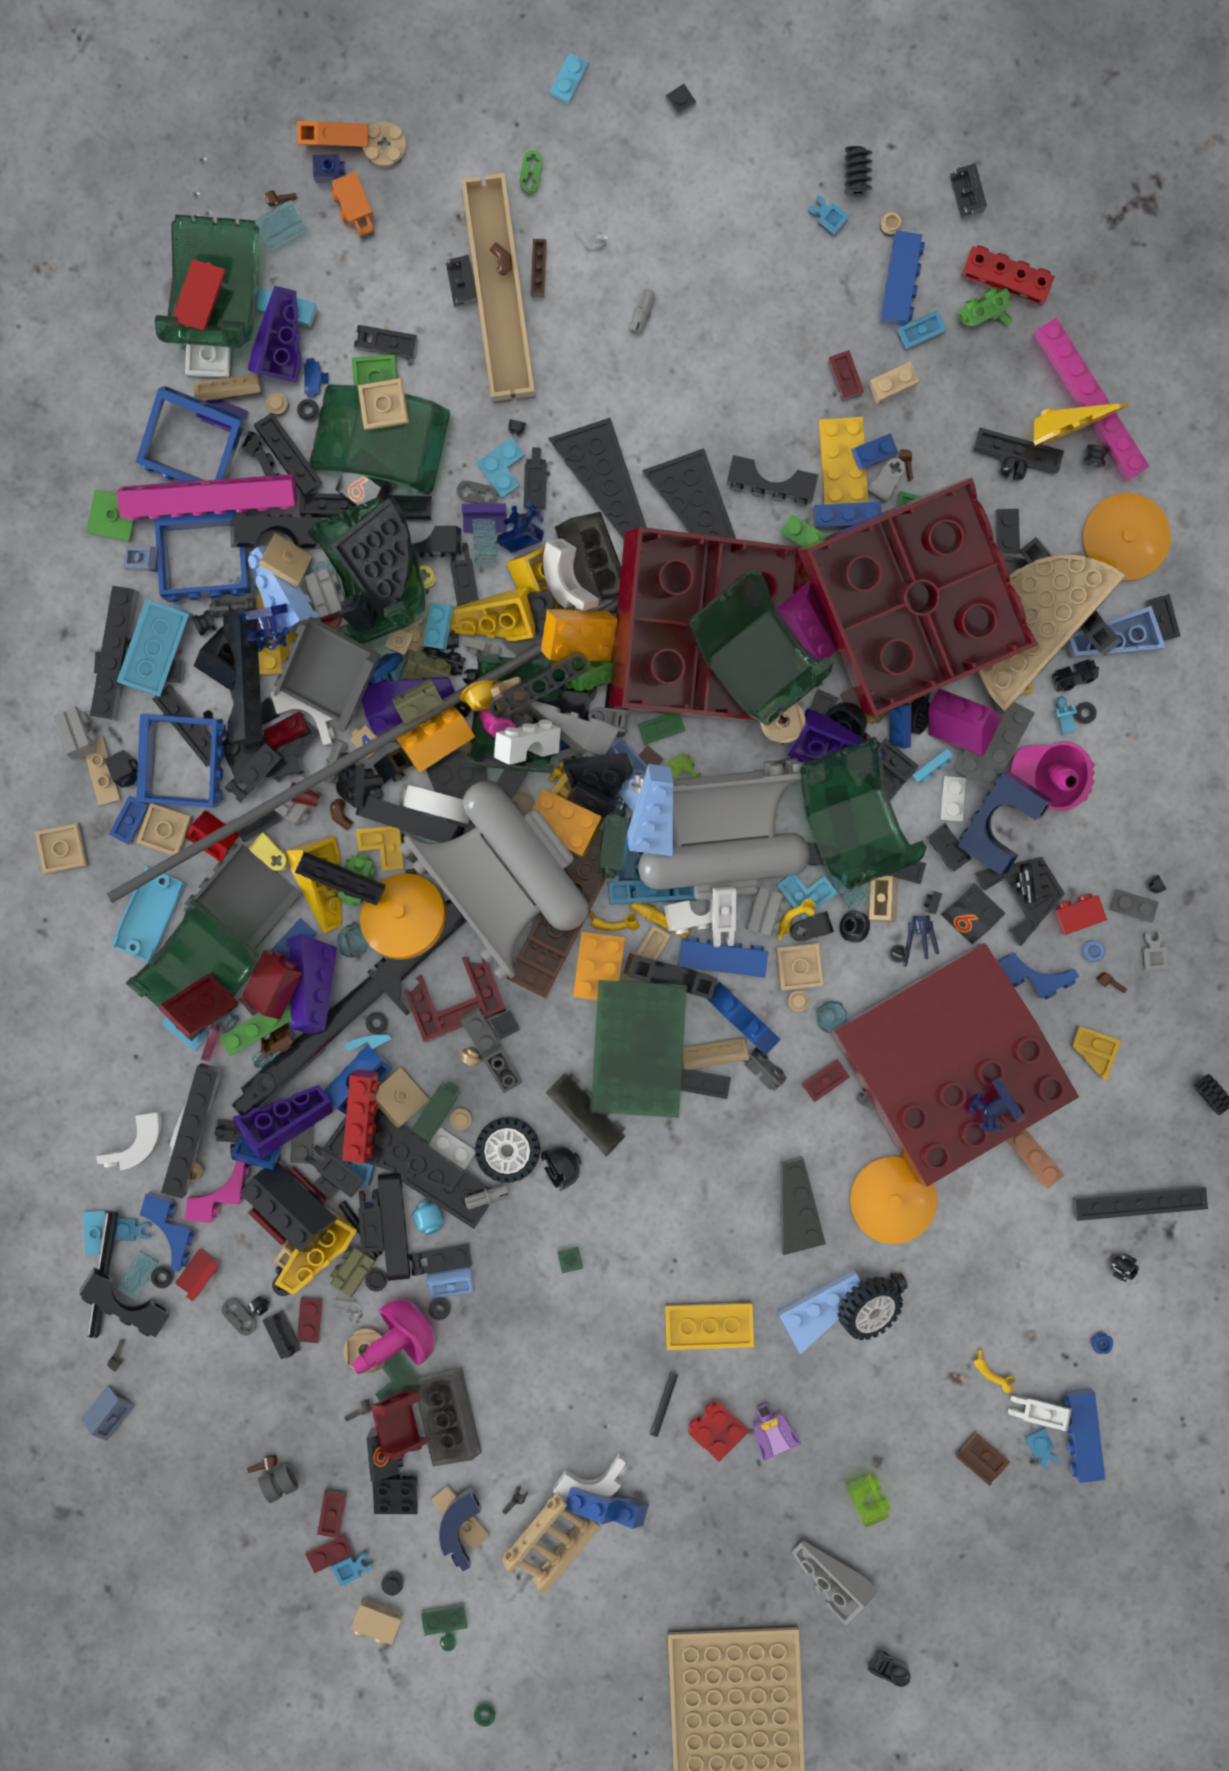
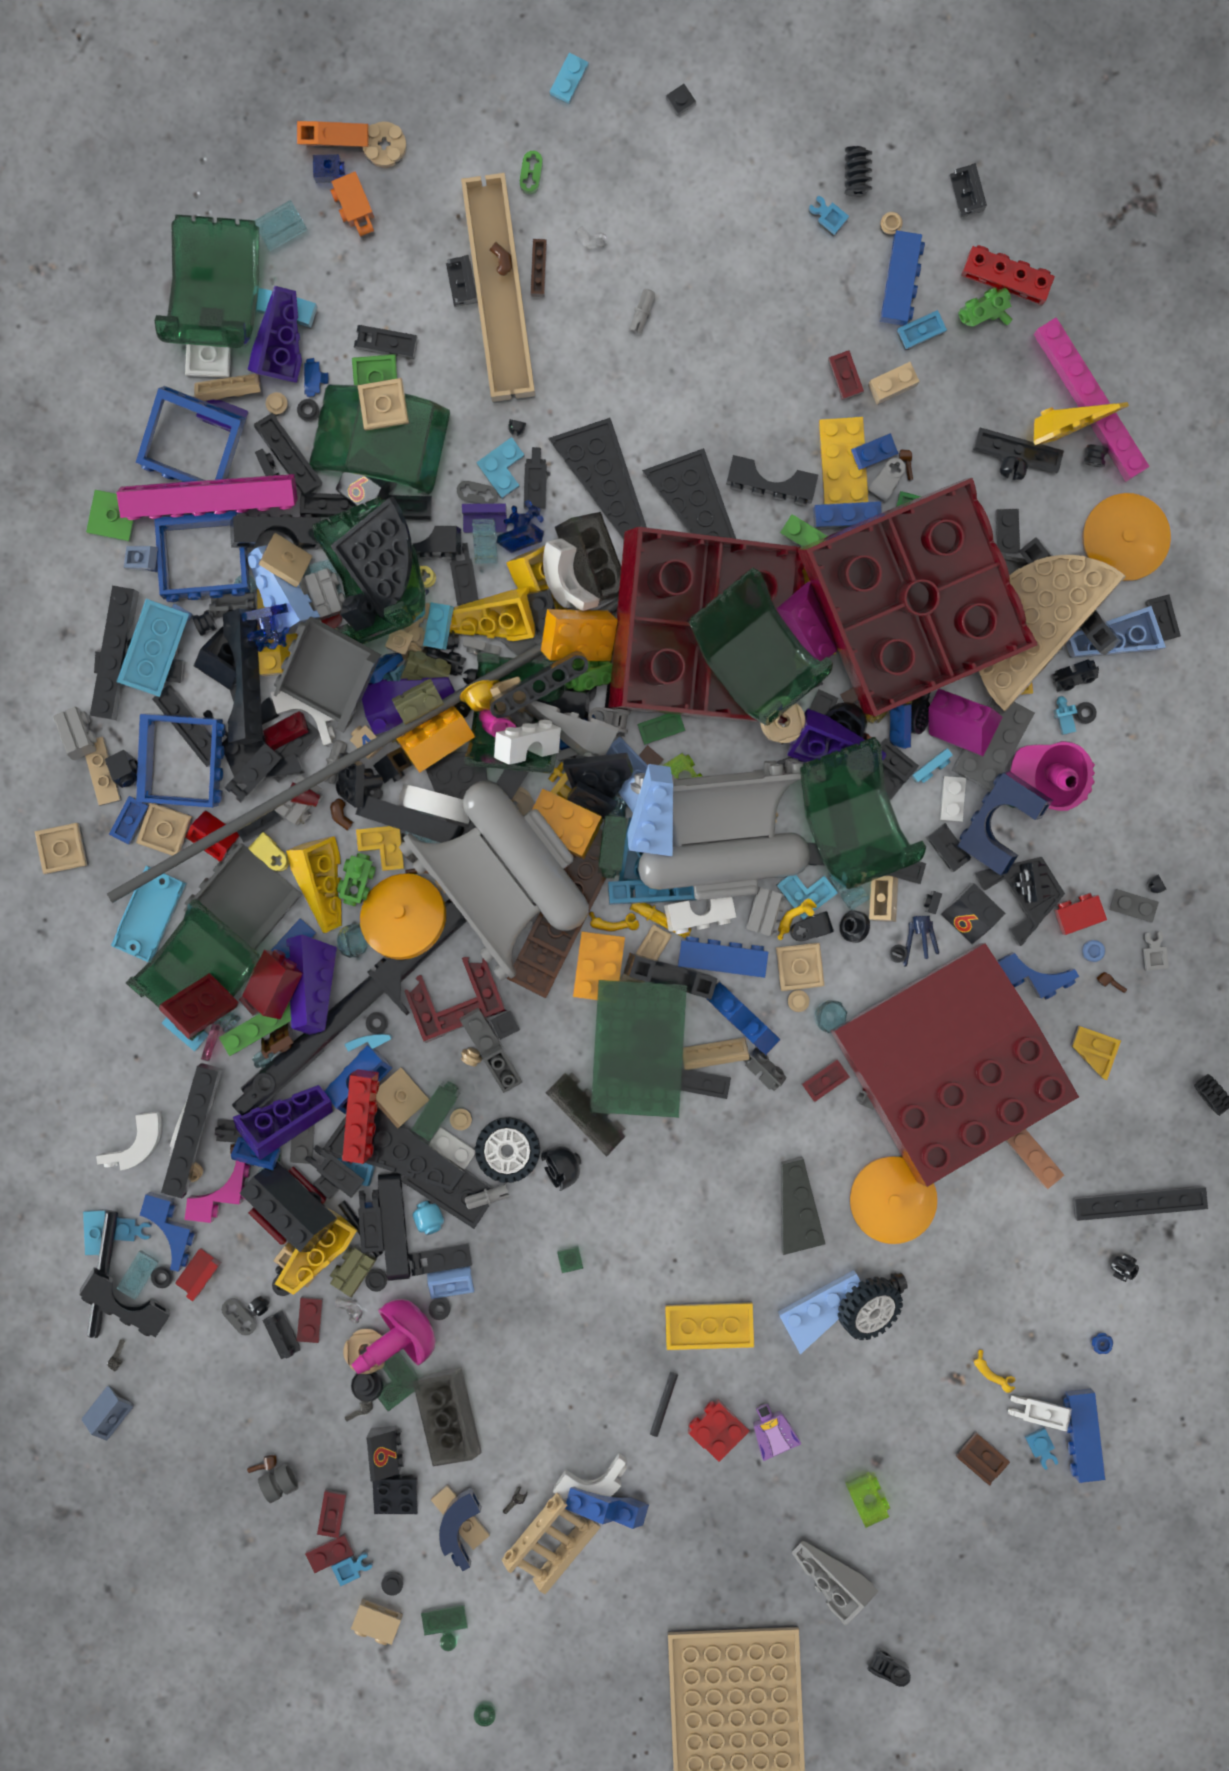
(199, 295): red piece -> none
(251, 443): black plate -> none
(272, 199): reddish brown hand -> none
(340, 878): black plate -> none
(367, 1386): none -> black plate
(397, 1425): dark red panel -> none
(724, 914): white hinge -> none
(996, 1107): clear blue piece -> none

